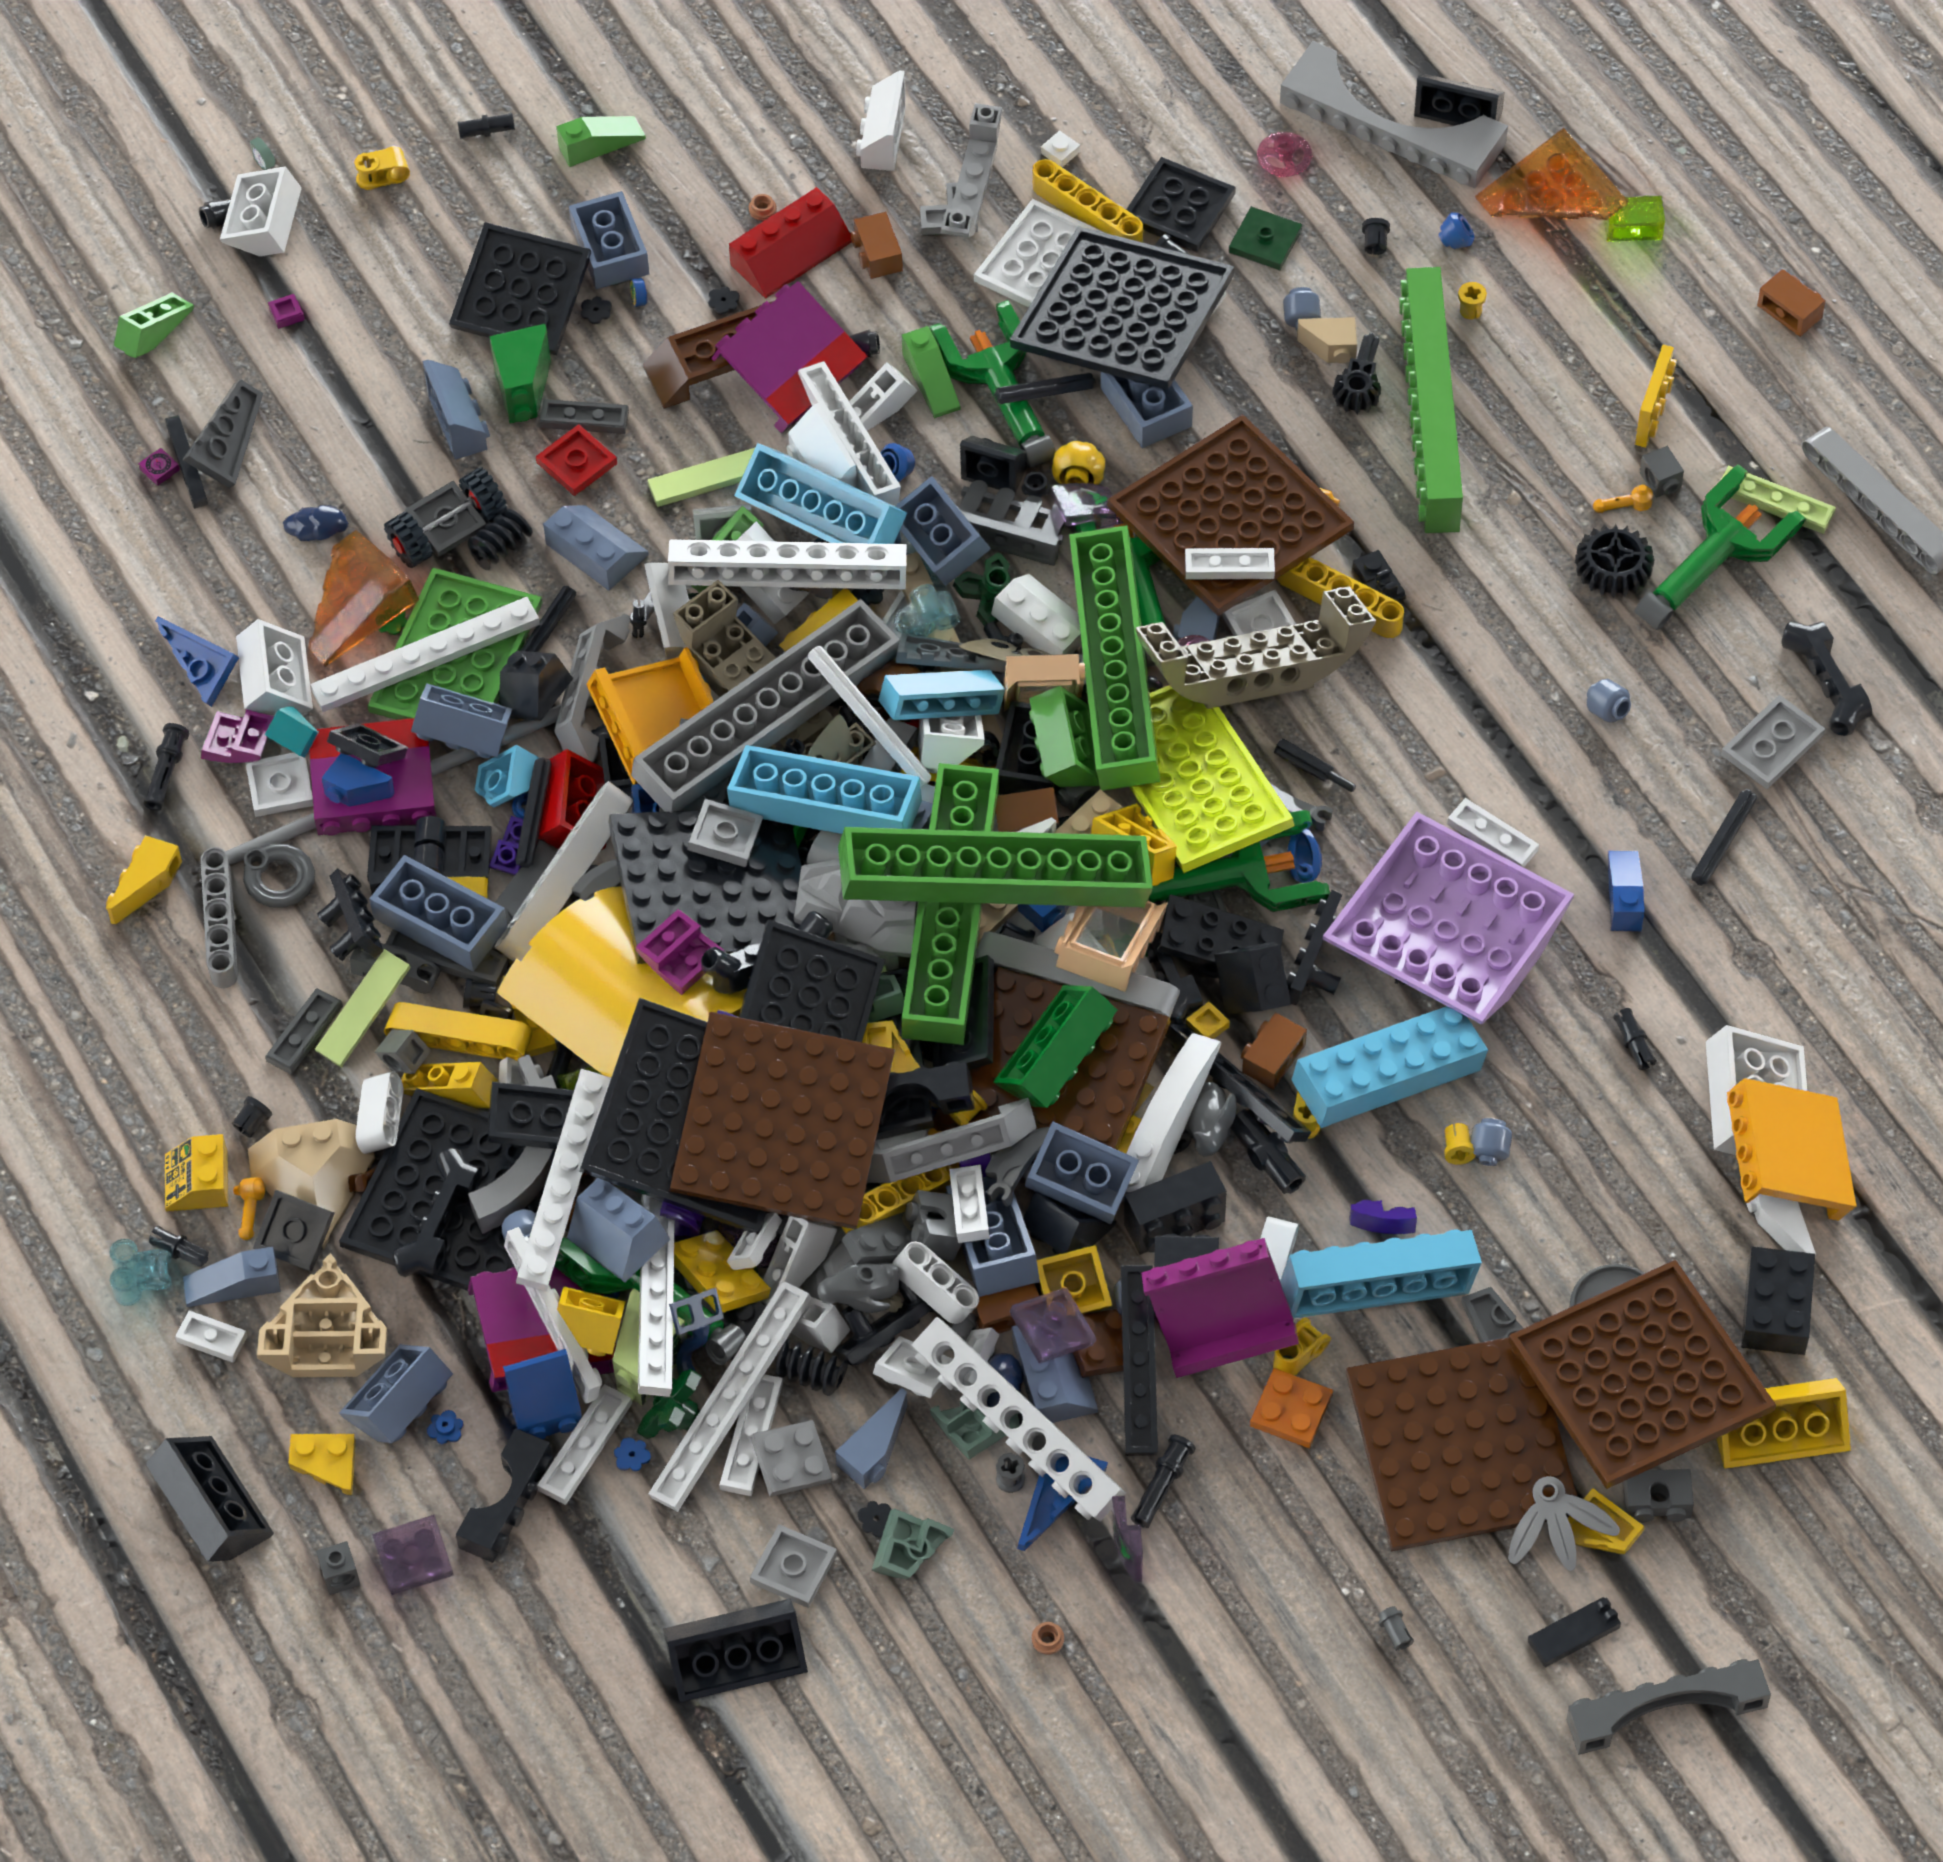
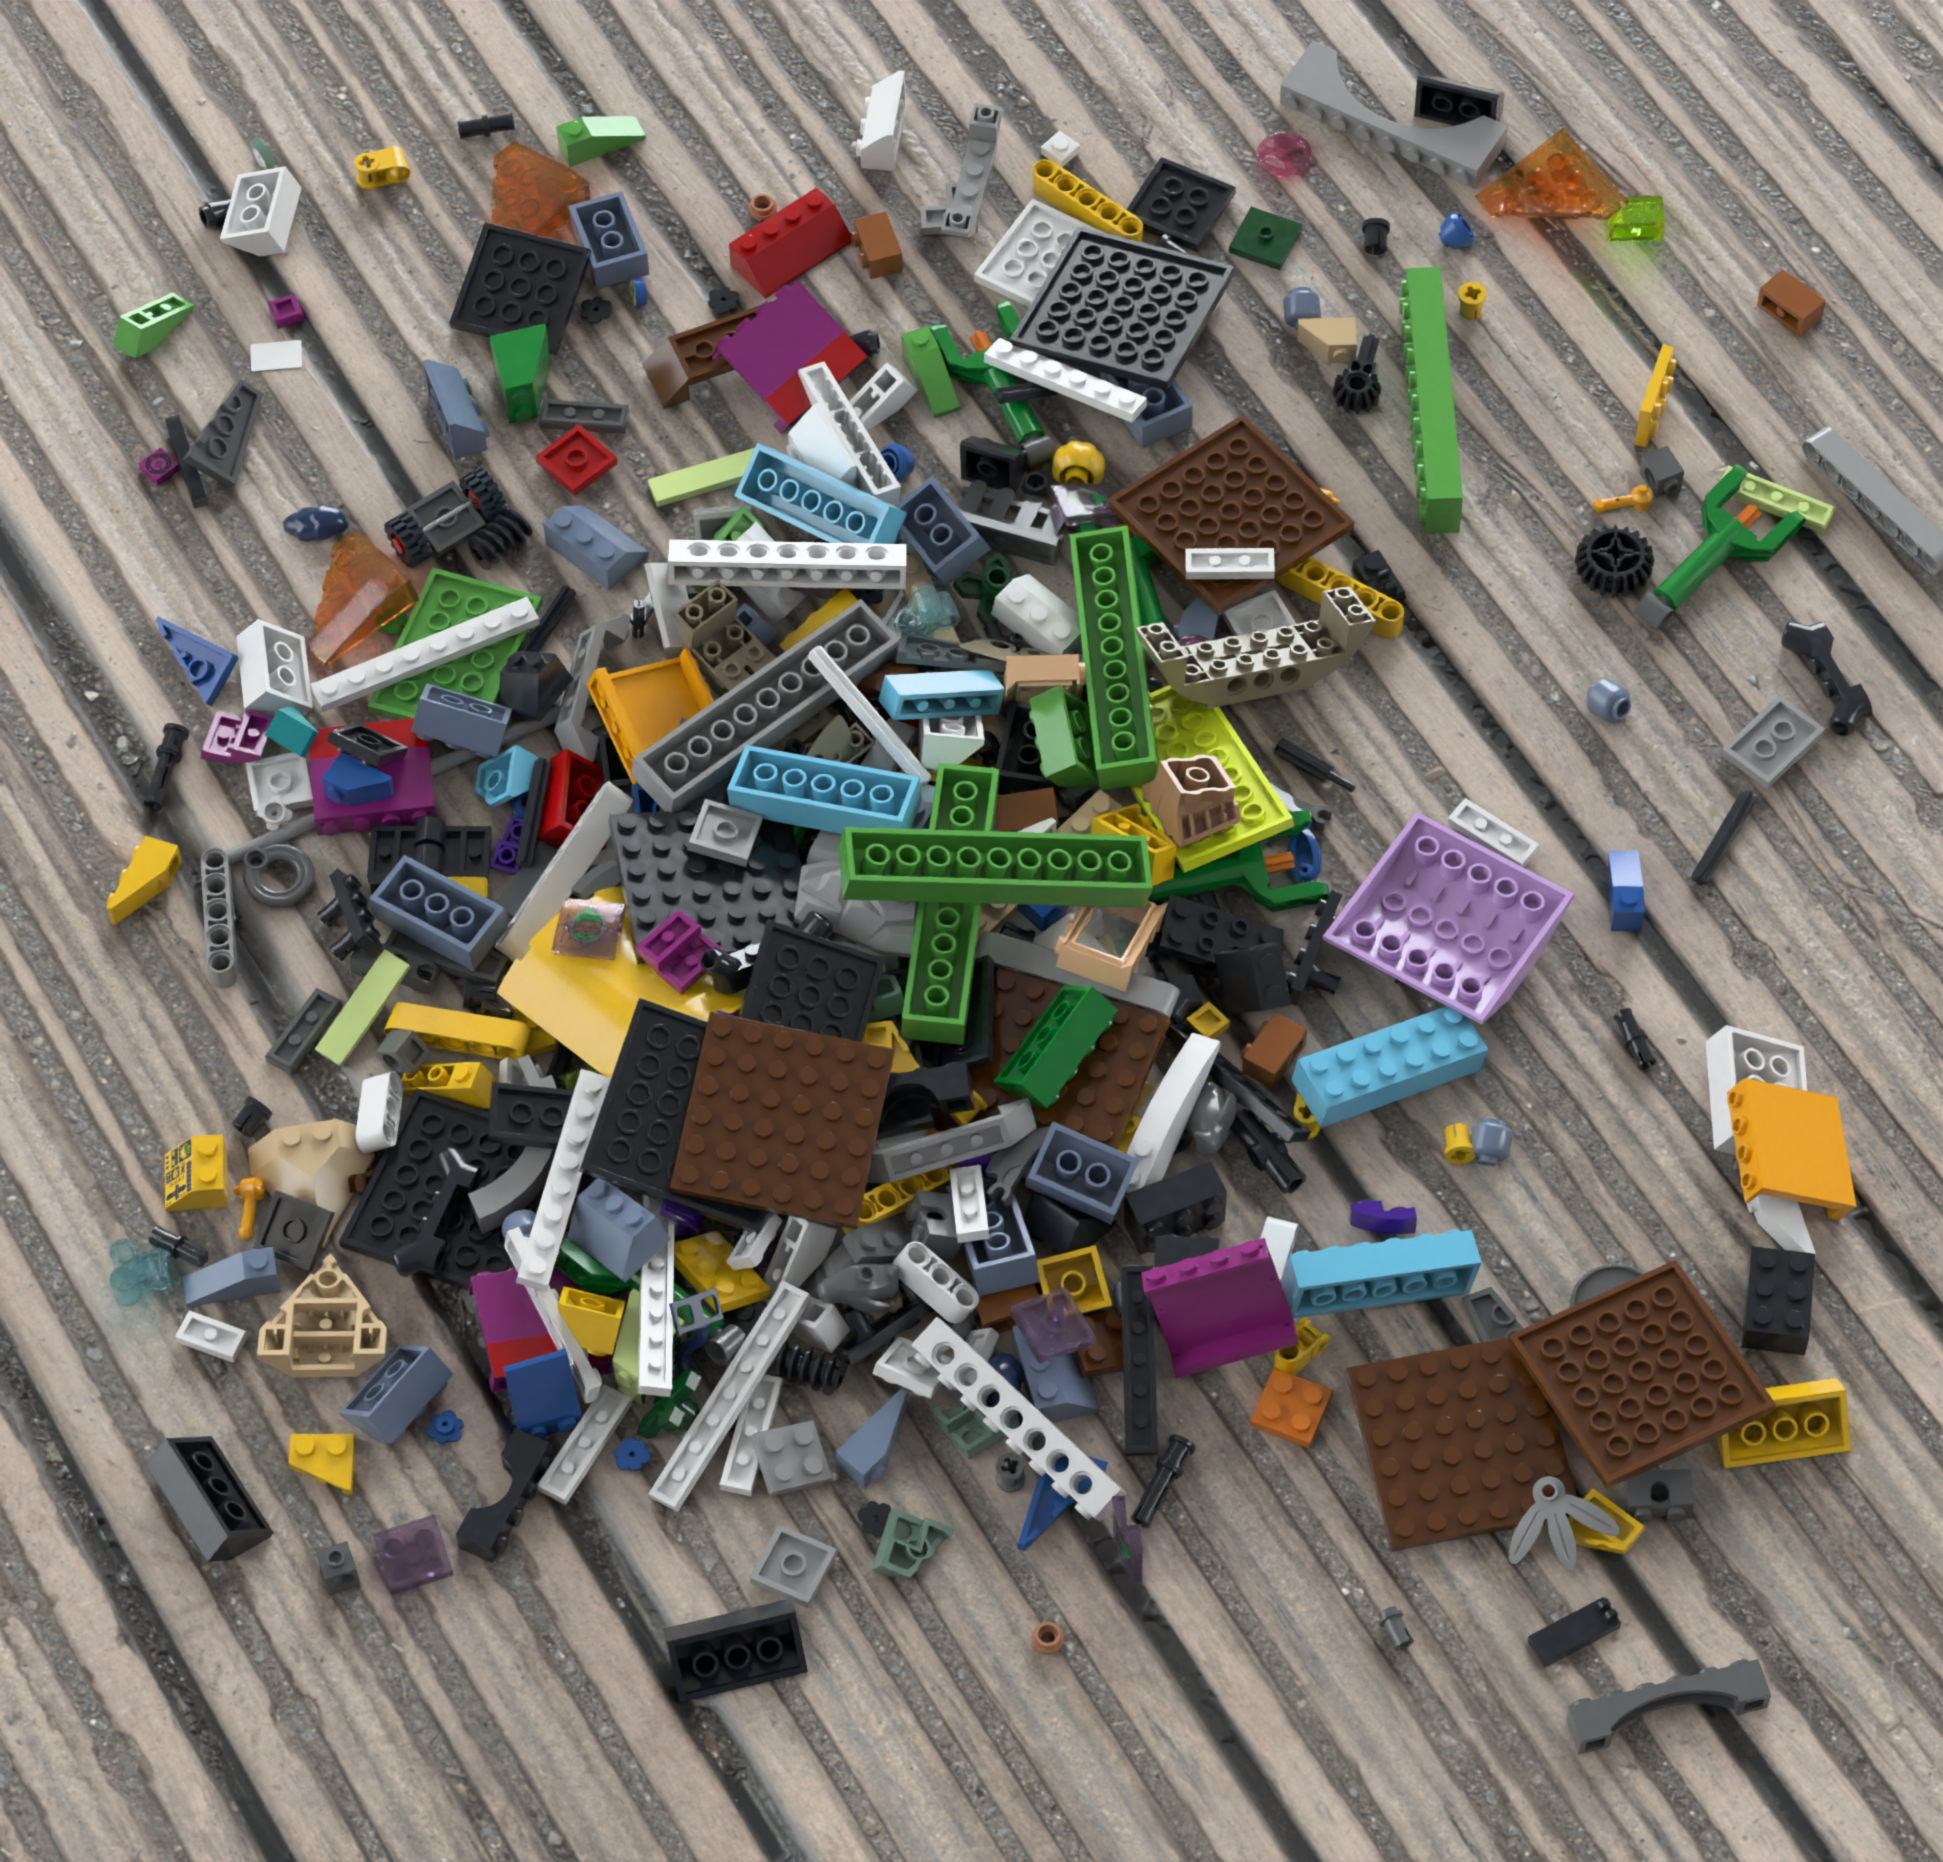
(274, 804): none -> white plate
(276, 355): none -> white sticker
(534, 191): none -> clear orange slope
(588, 929): none -> slope
(1065, 380): none -> white plate
(1192, 798): none -> medium nougat slope

